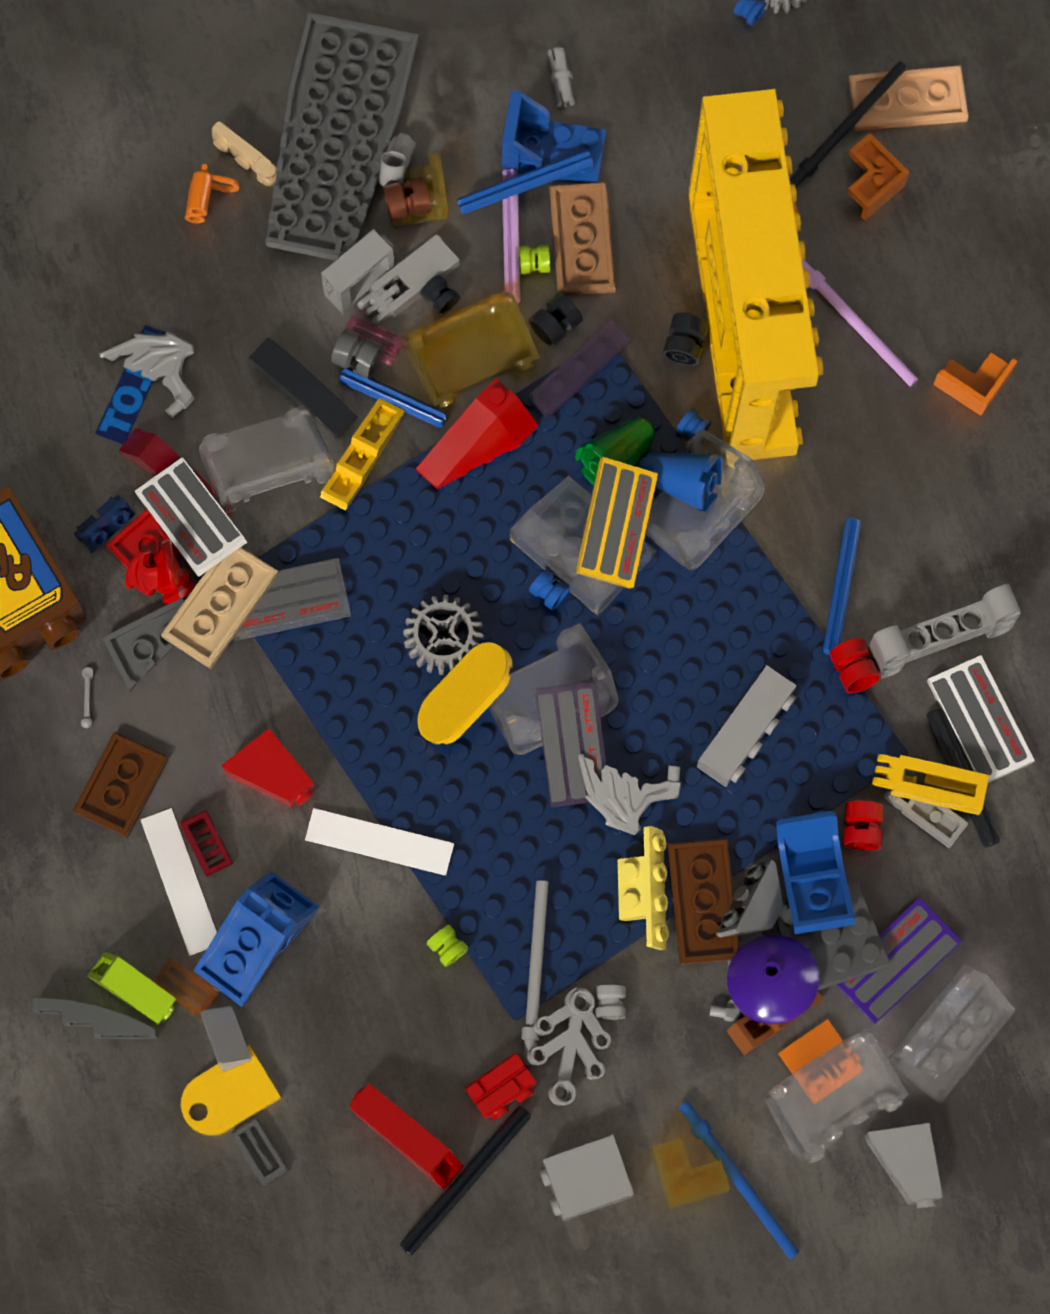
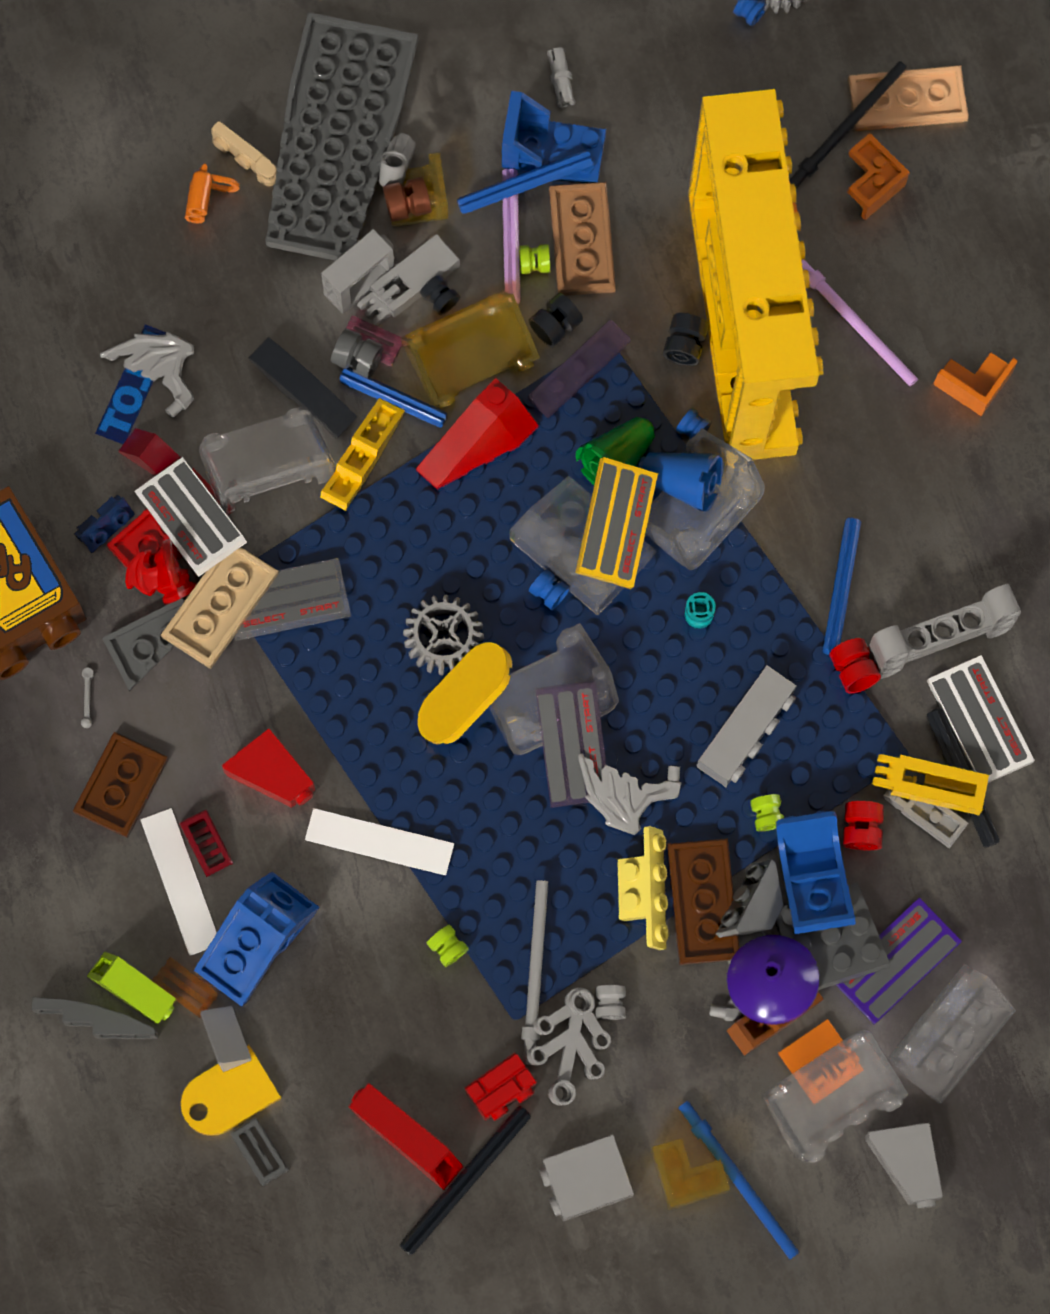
(697, 615): none -> teal wheel
(767, 811): none -> lime wheel

